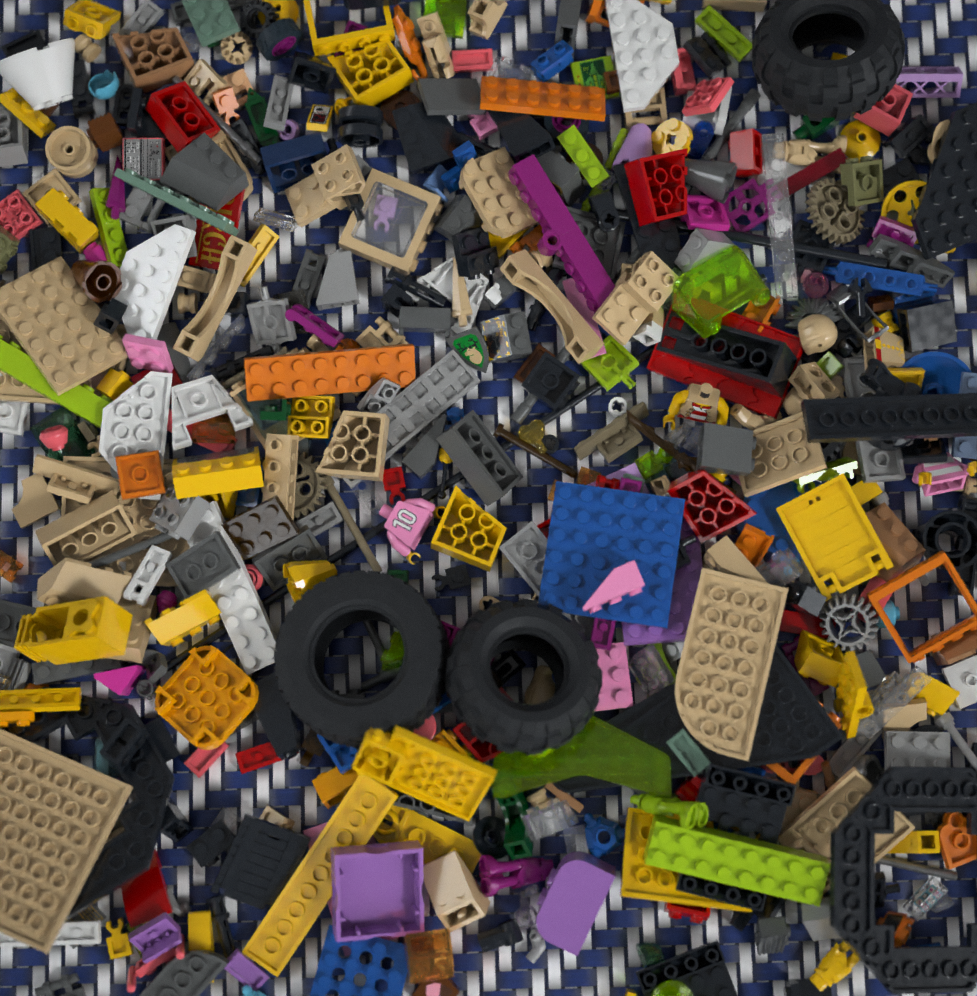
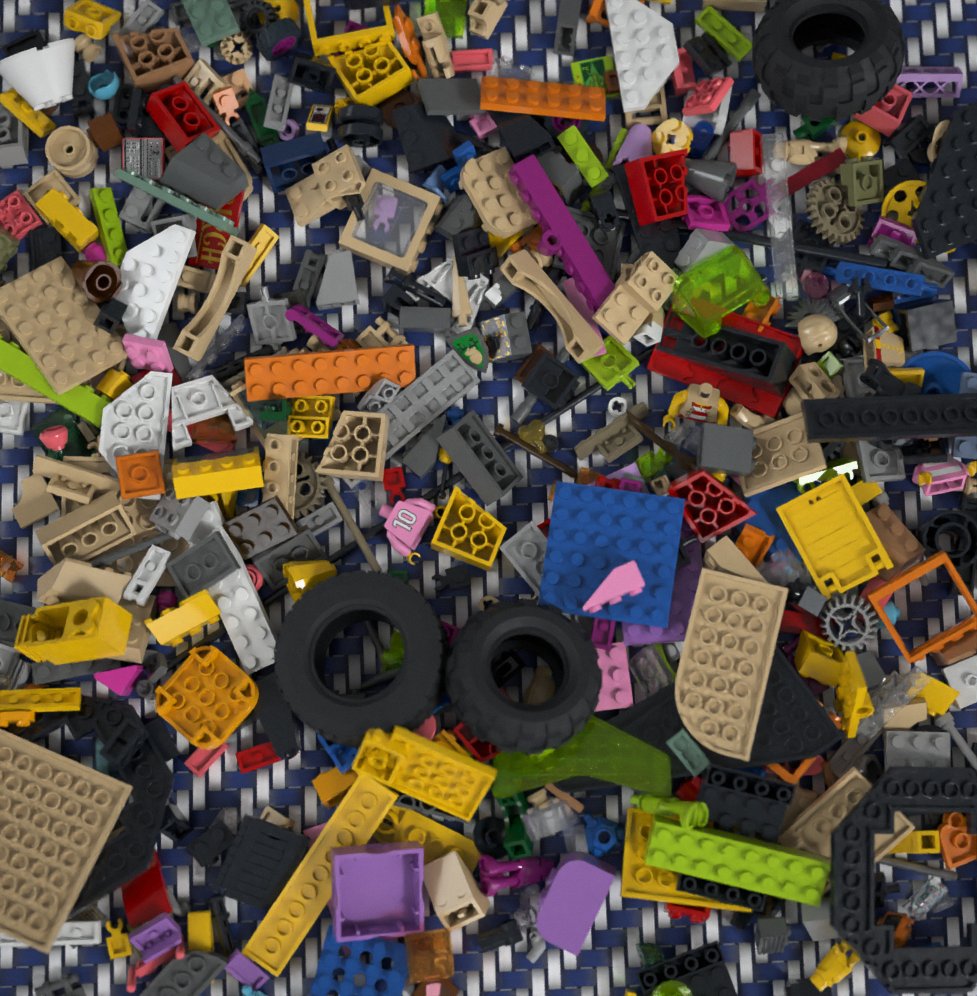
(116, 194): magenta bar -> none
(275, 219): clear tile -> none
(313, 746): dark brown plate -> none
(552, 61): blue bracket -> none

